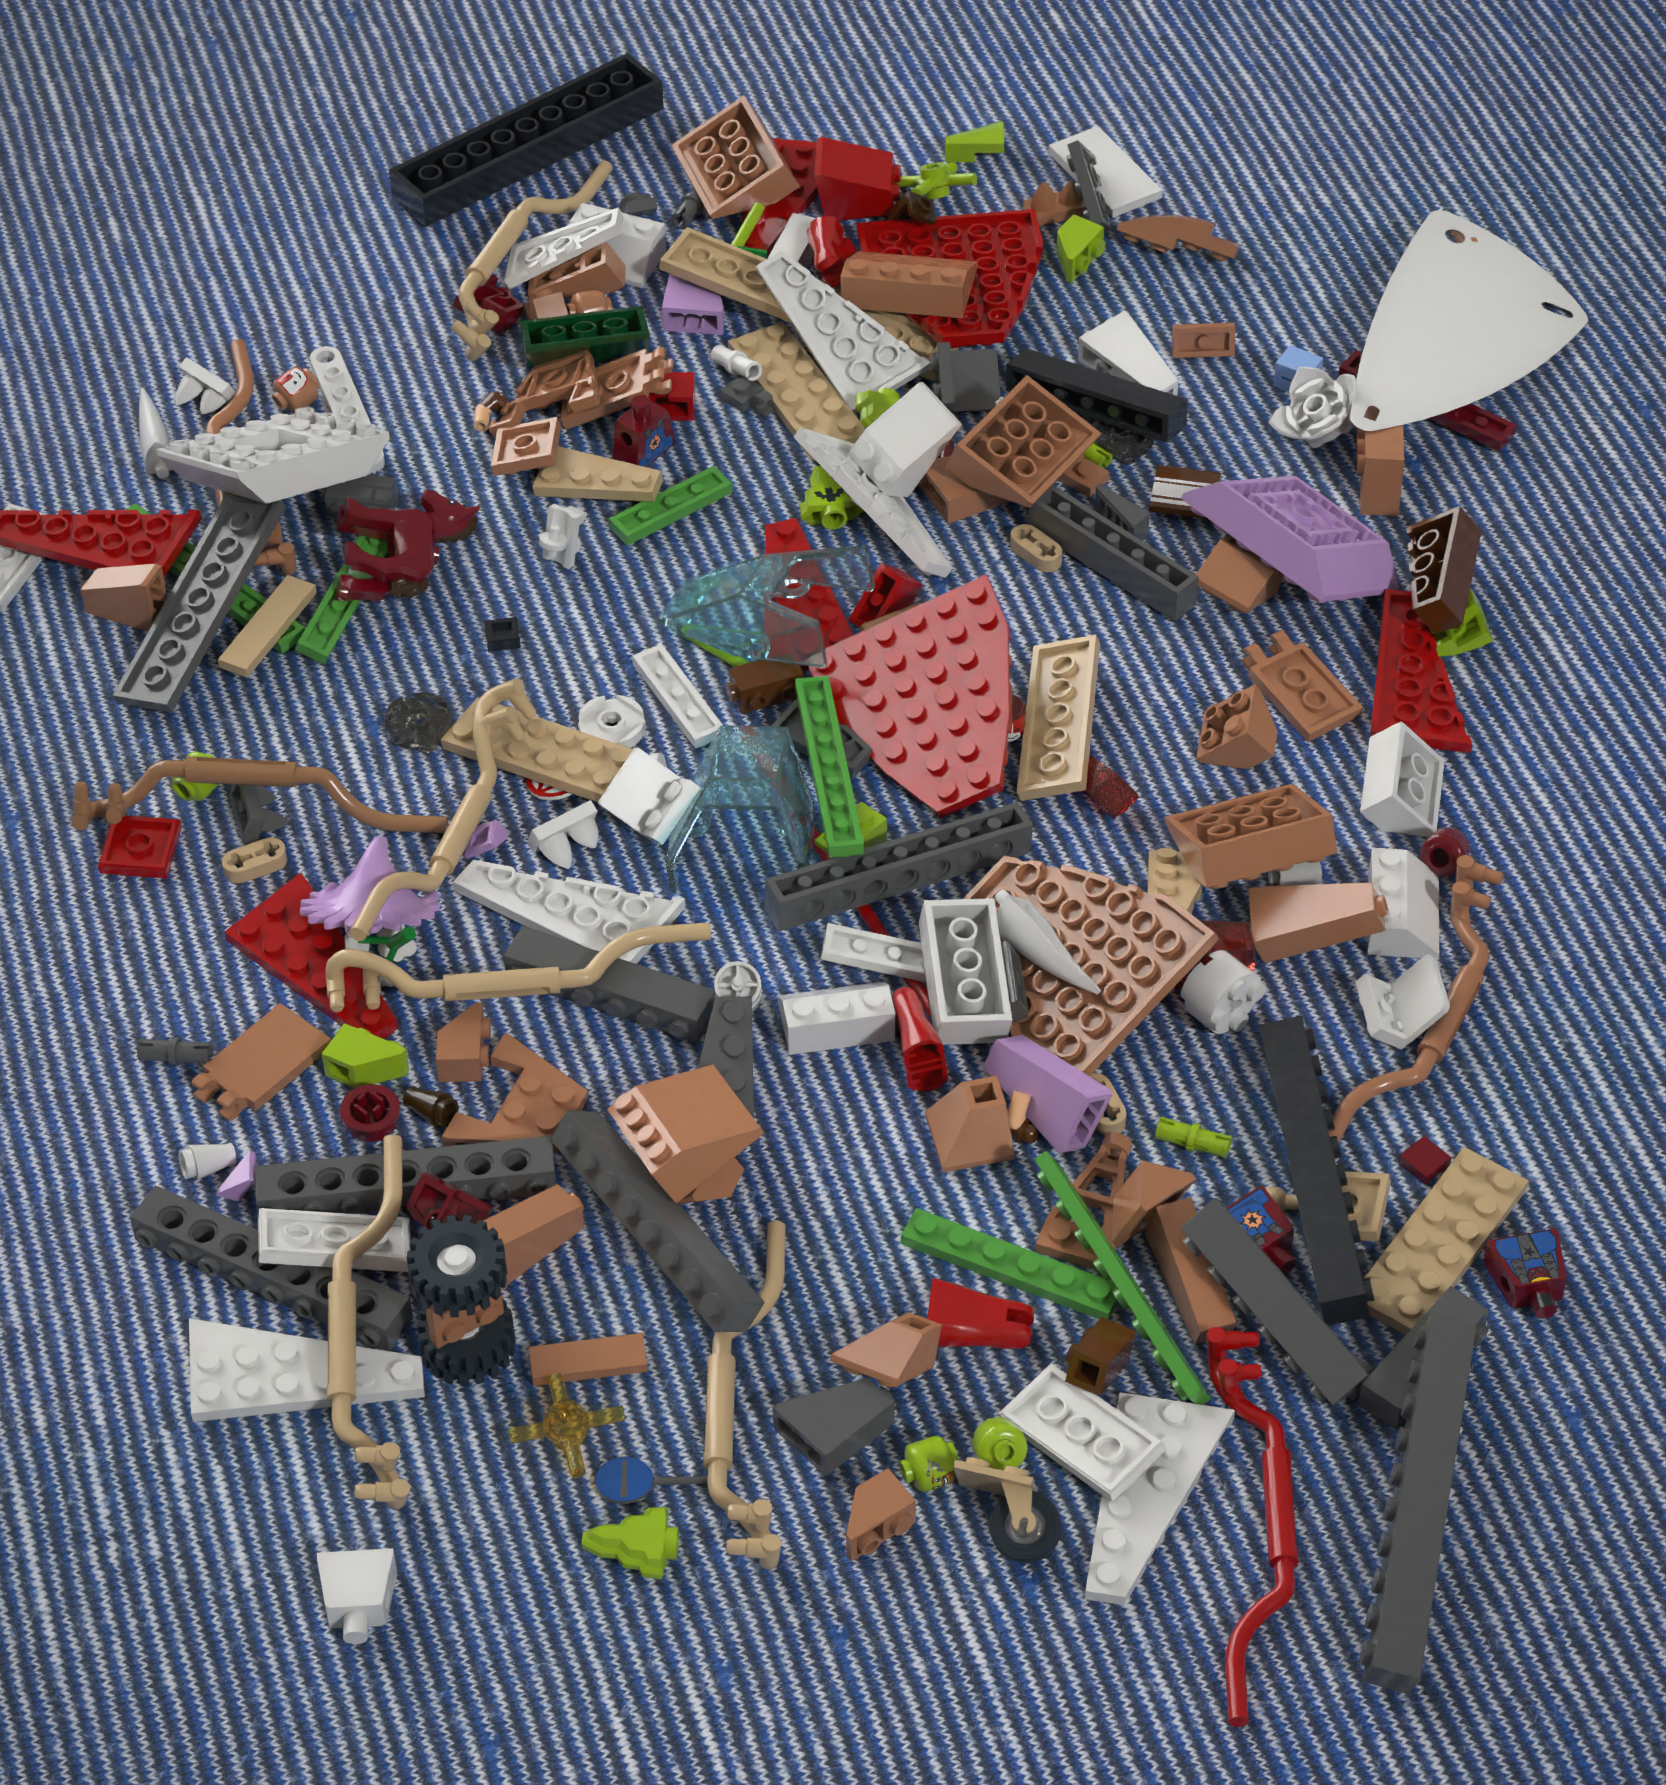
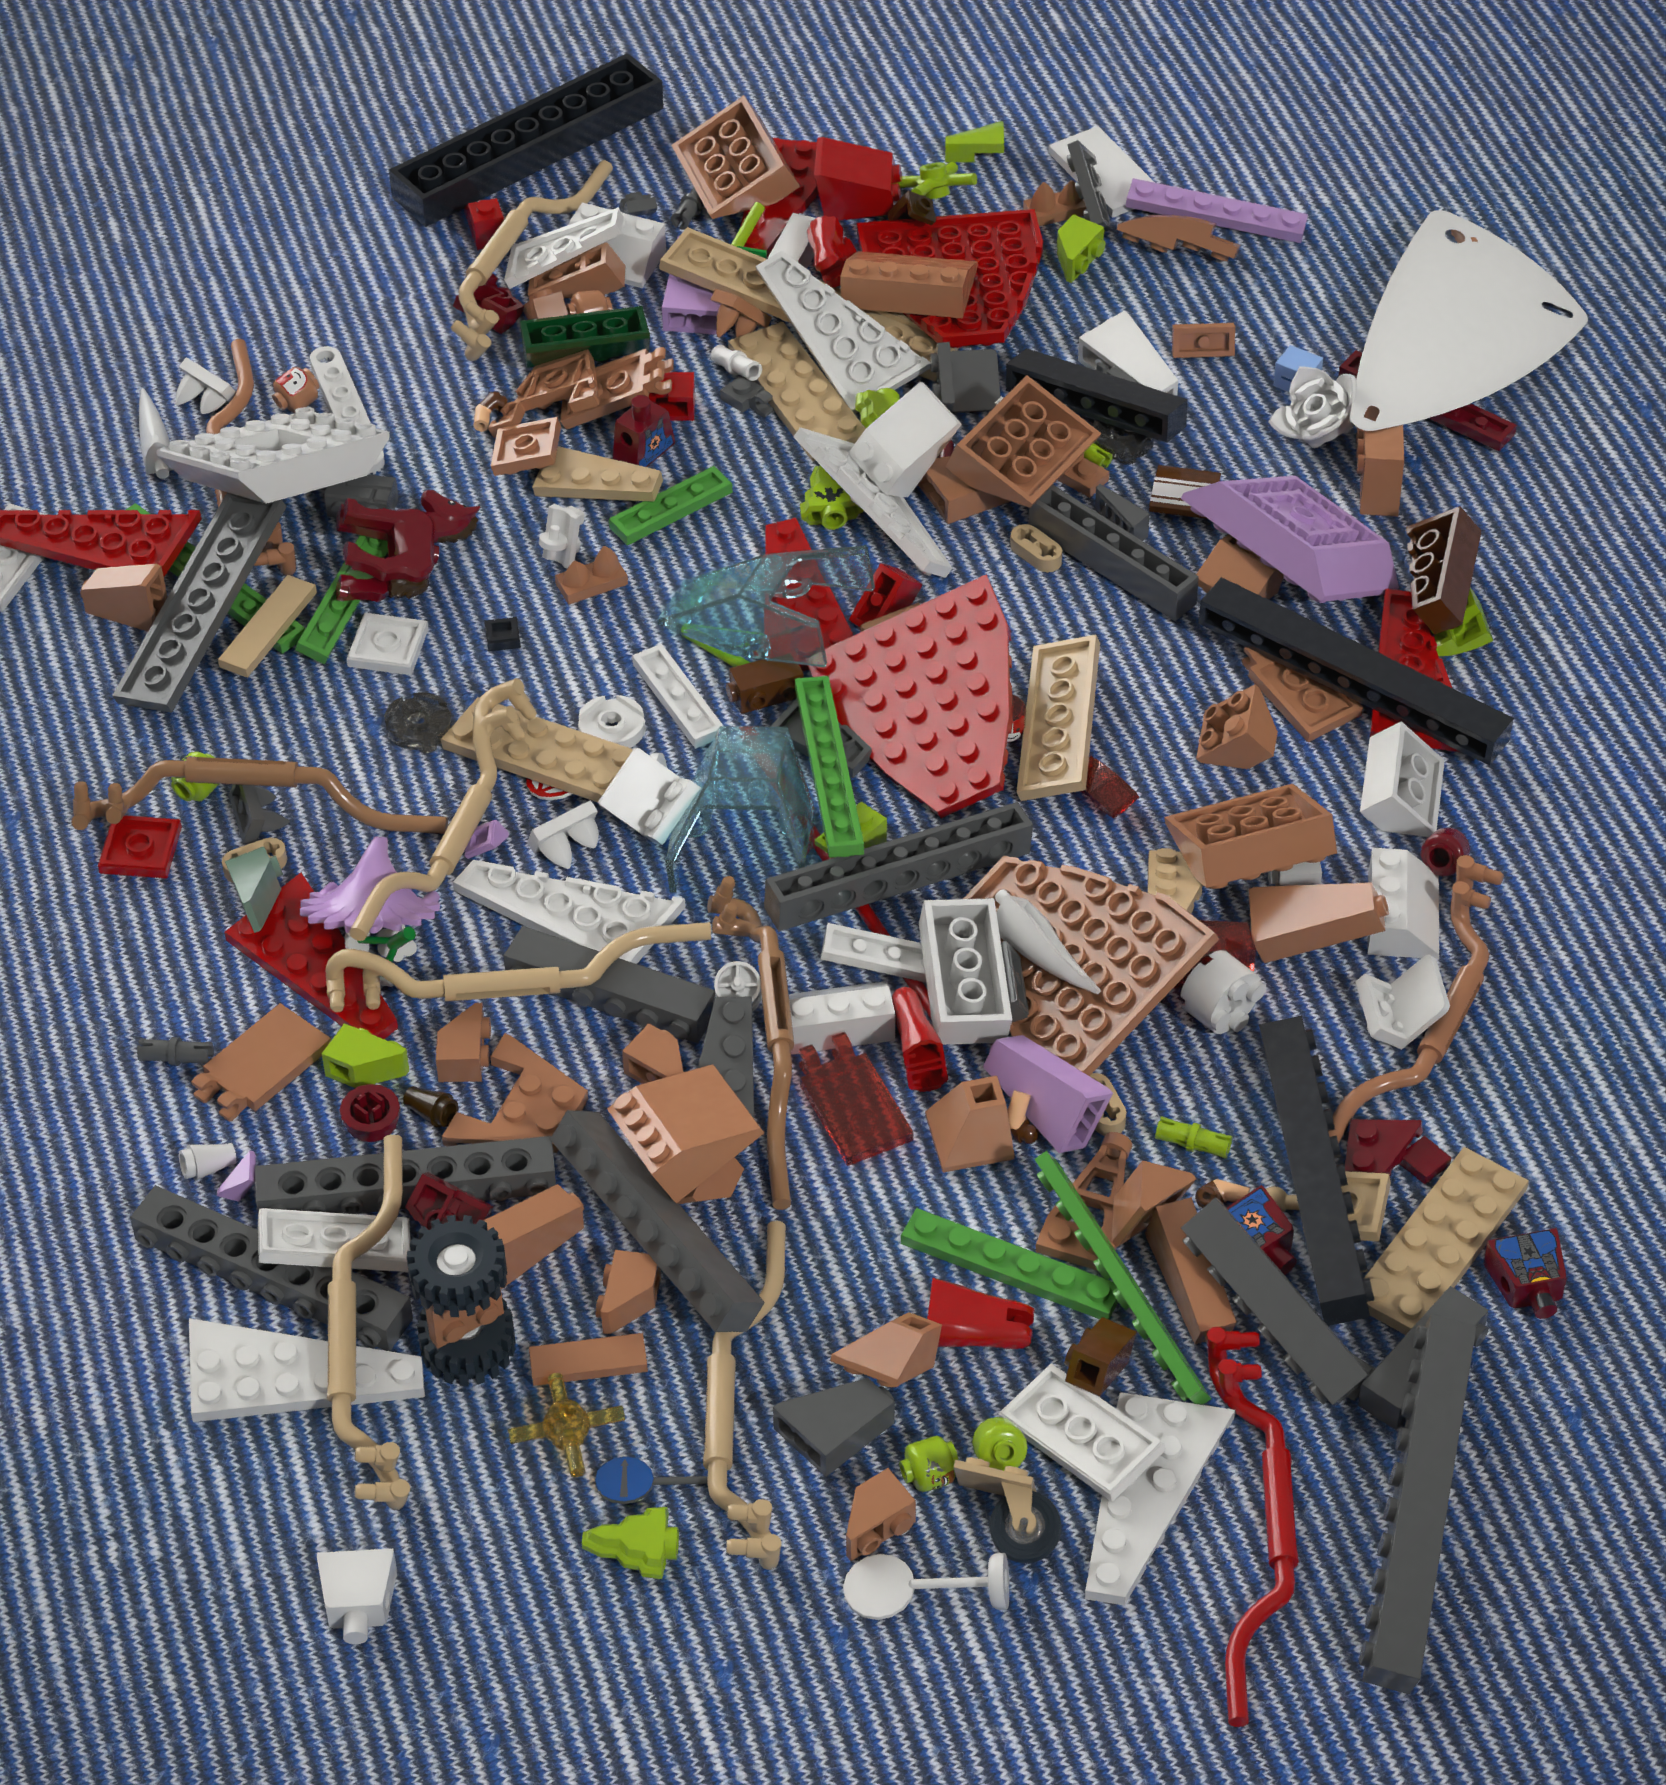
(256, 884): none -> sand green slope
(387, 643): none -> white tile
(483, 220): none -> red slope
(591, 579): none -> nougat tile
(630, 1289): none -> nougat slope
(652, 1055): none -> nougat slope
(738, 312): none -> nougat tile
(776, 1018): none -> medium nougat piece
(852, 1102): none -> clear red tile
(885, 1585): none -> white piece
(1217, 209): none -> lavender plate
(1221, 1190): none -> arm
(1356, 671): none -> black brick
(1379, 1144): none -> dark red wing

